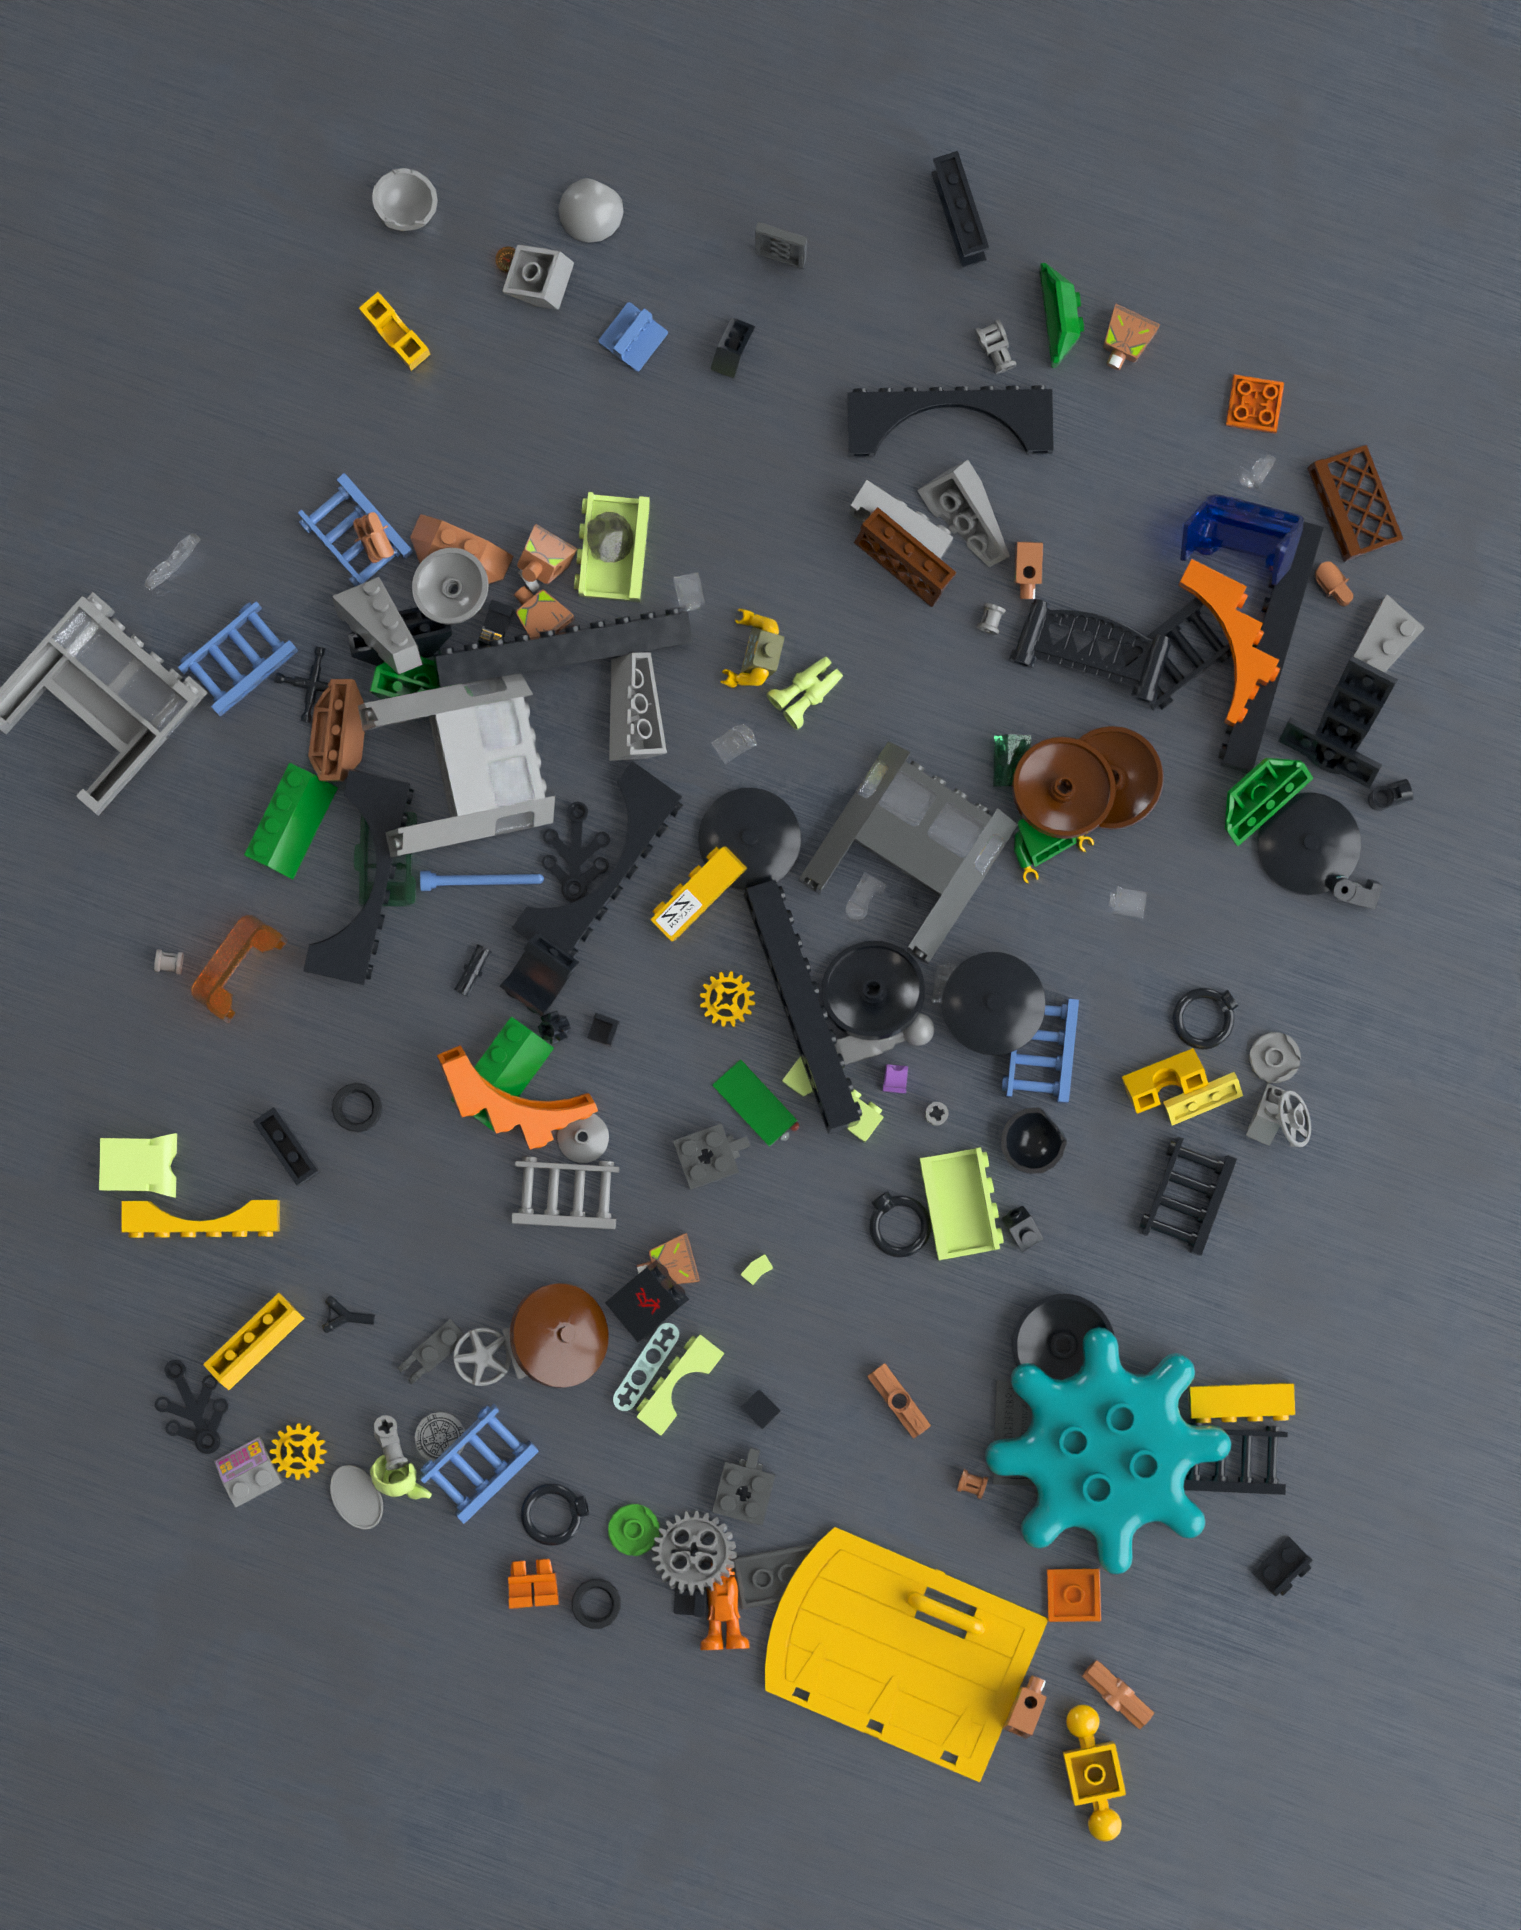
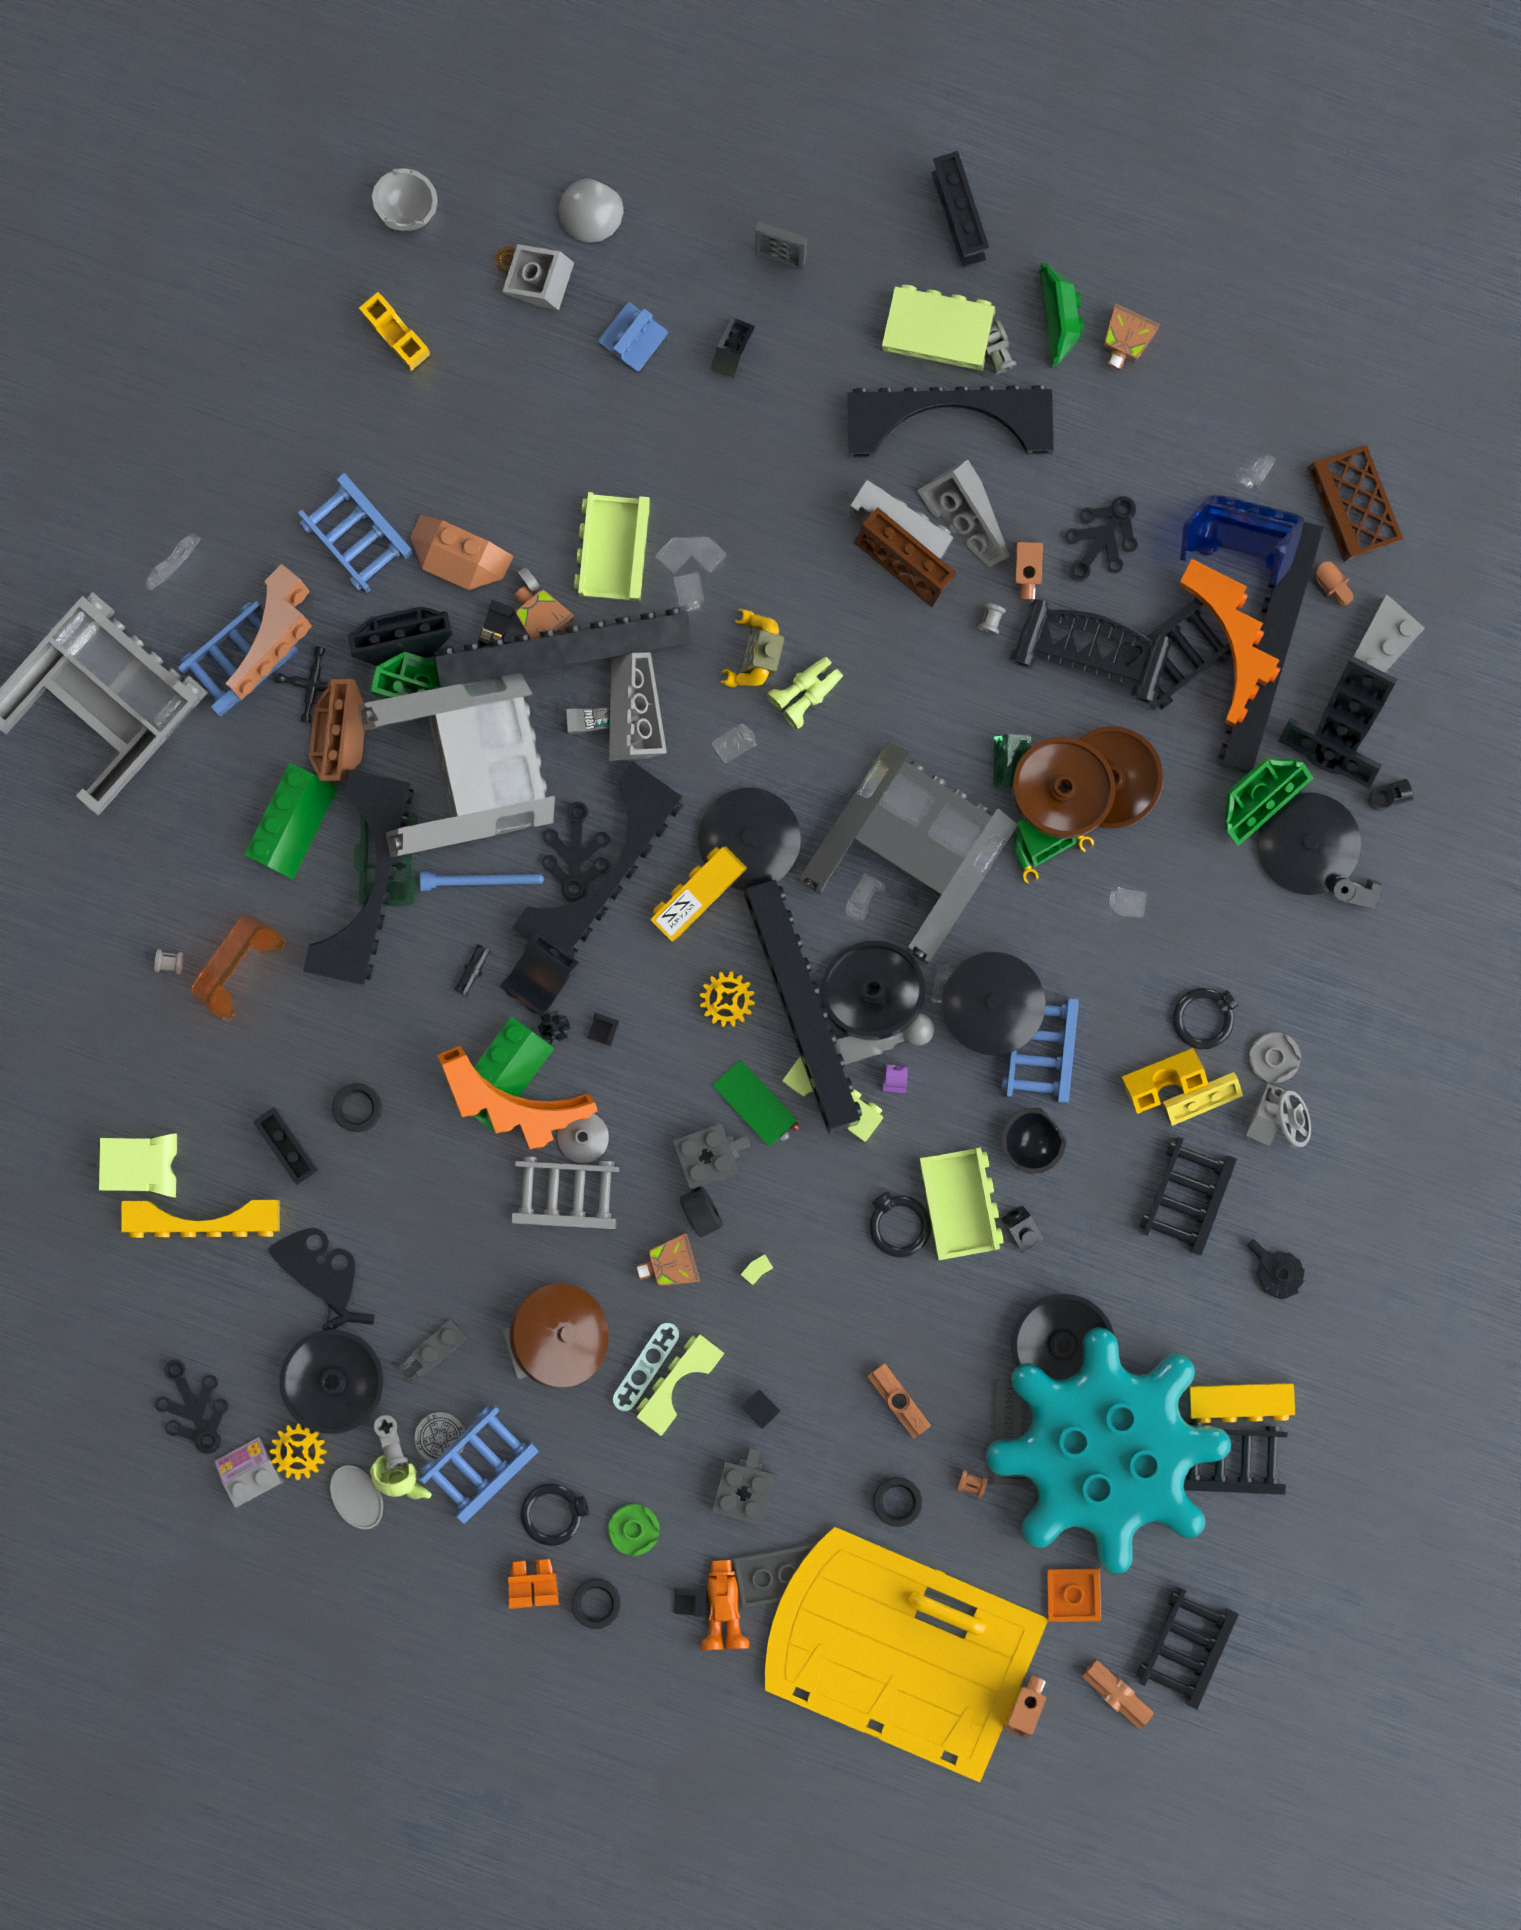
(253, 1341): yellow brick -> none
(278, 633): none -> nougat arch
(321, 1280): none -> black piece
(332, 1381): none -> black dish
(373, 537): nougat arm -> none
(377, 620): light grey wedge -> none
(439, 574): light grey dish -> none
(482, 1357): light grey wheel -> none
(545, 556): nougat torso -> none
(588, 720): none -> light grey leg
(609, 537): clear smoke dish -> none
(647, 1300): black panel -> none
(680, 549): none -> clear tile
(691, 1575): light grey gear -> none
(701, 1211): none -> black tyre
(897, 1521): none -> black tyre
(938, 327): none -> yellowish green panel
(940, 1106): light grey bush -> none
(1093, 1773): yellow brick -> none
(1104, 535): none -> black plant
(1213, 1645): none -> black fence
(1254, 404): orange tile -> none
(1279, 1272): none -> black piece
(1283, 1567): black bracket -> none

